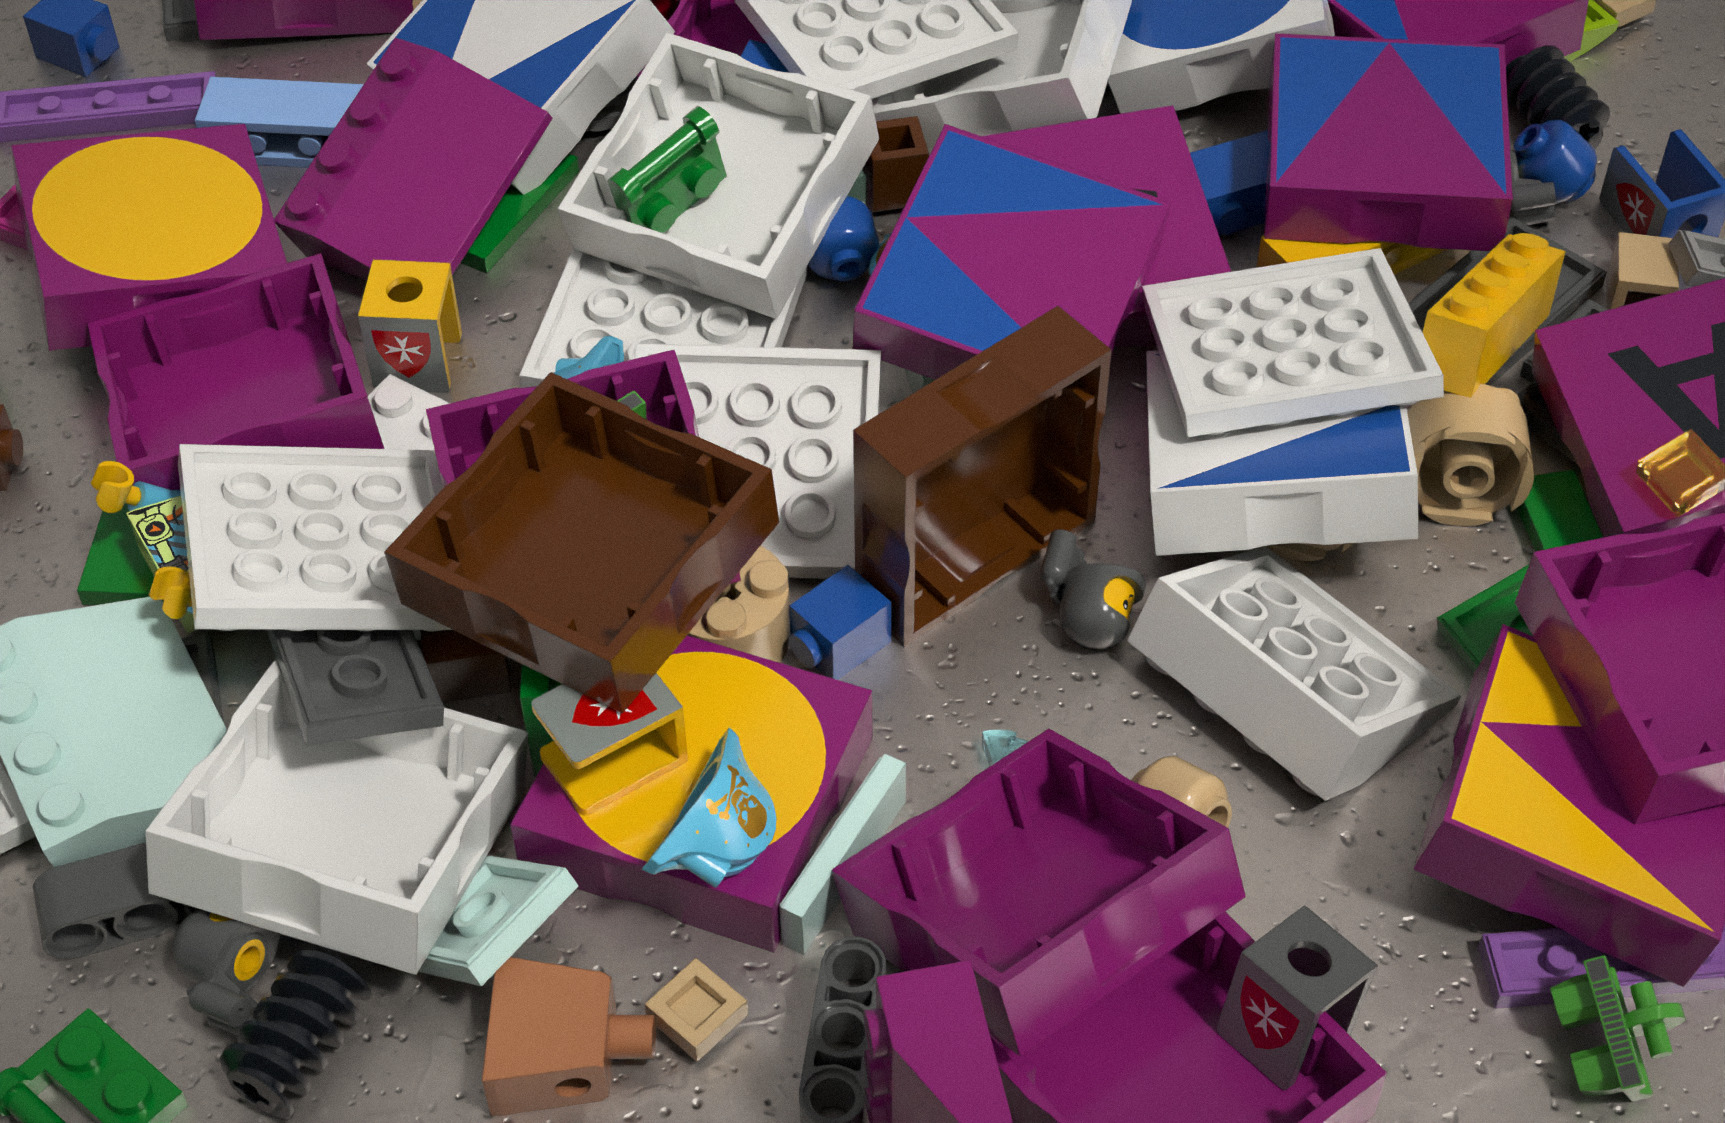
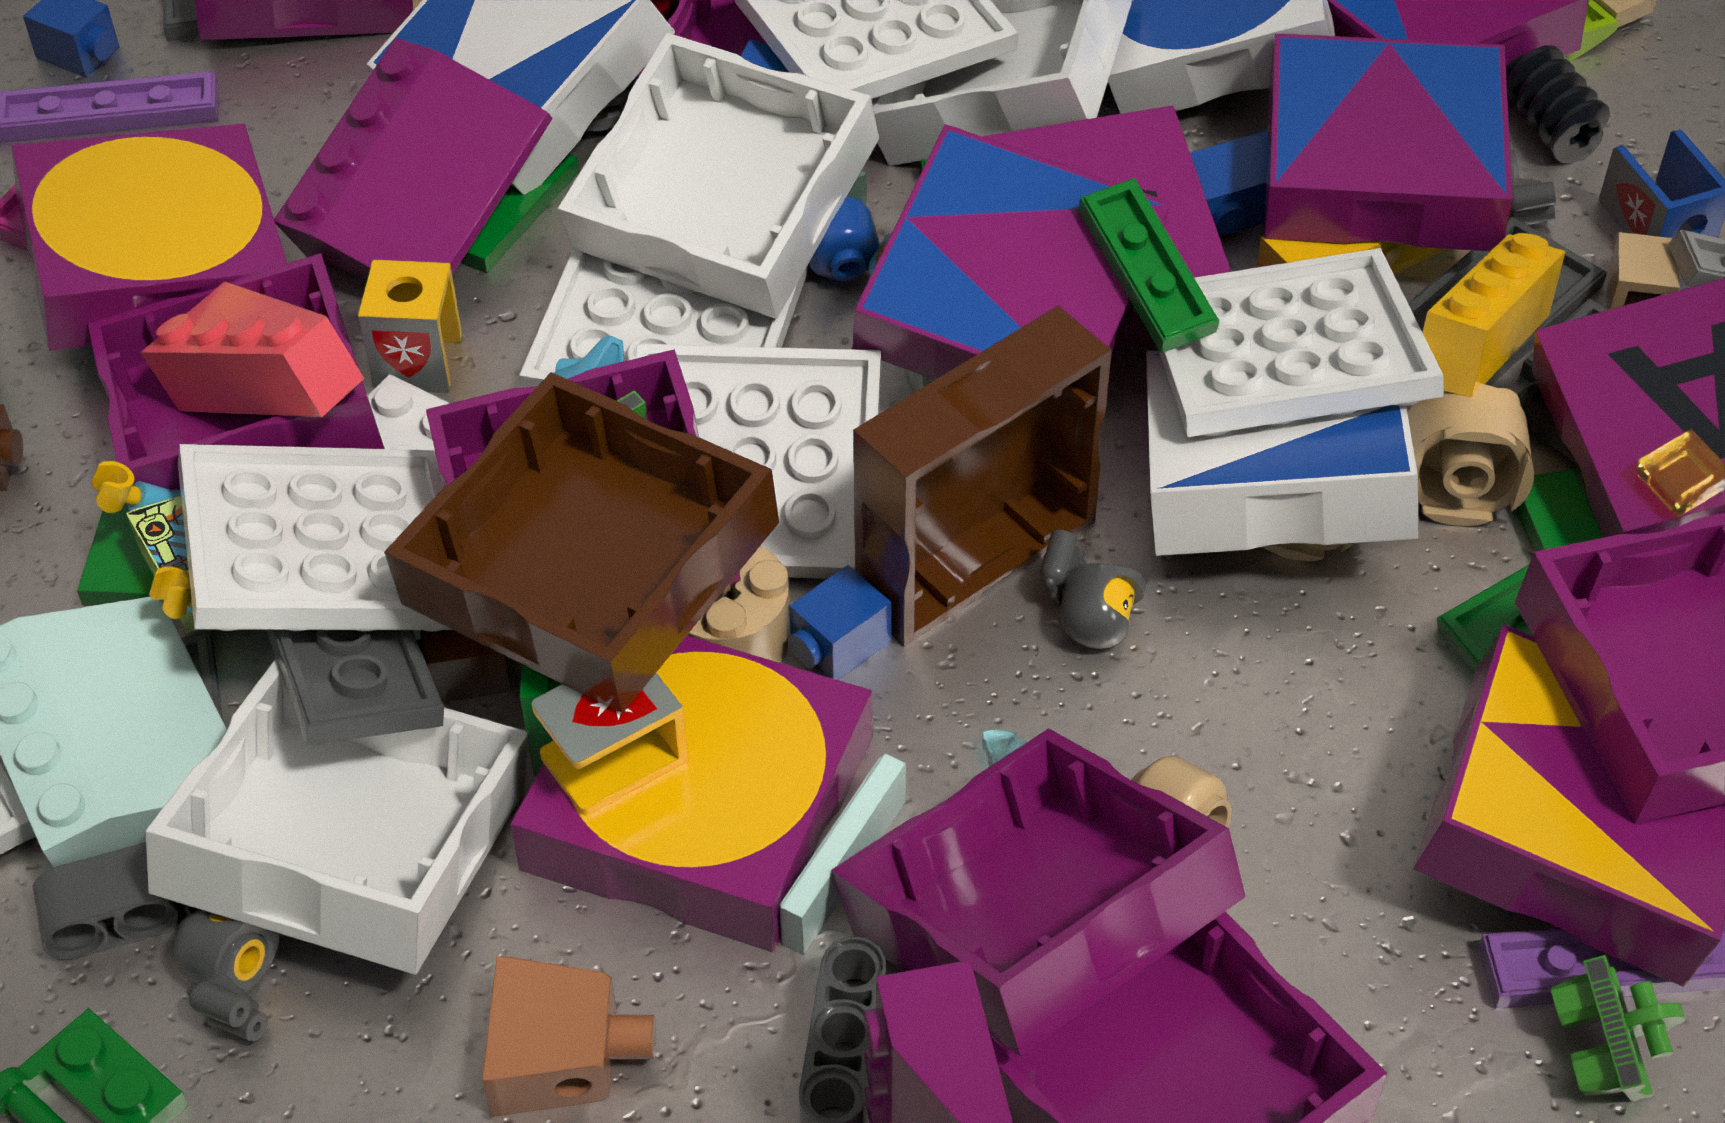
(251, 357): none -> coral wedge
(282, 117): light blue brick -> none
(290, 1027): black piece -> none
(496, 917): light aqua tile -> none
(671, 175): green plate -> none
(697, 1009): tan plate -> none
(722, 821): medium azure hat -> none
(895, 163): reddish brown brick -> none
(1148, 265): none -> green tile
(1286, 986): piece -> none
(1289, 668): white slope -> none
(1556, 155): blue head -> none

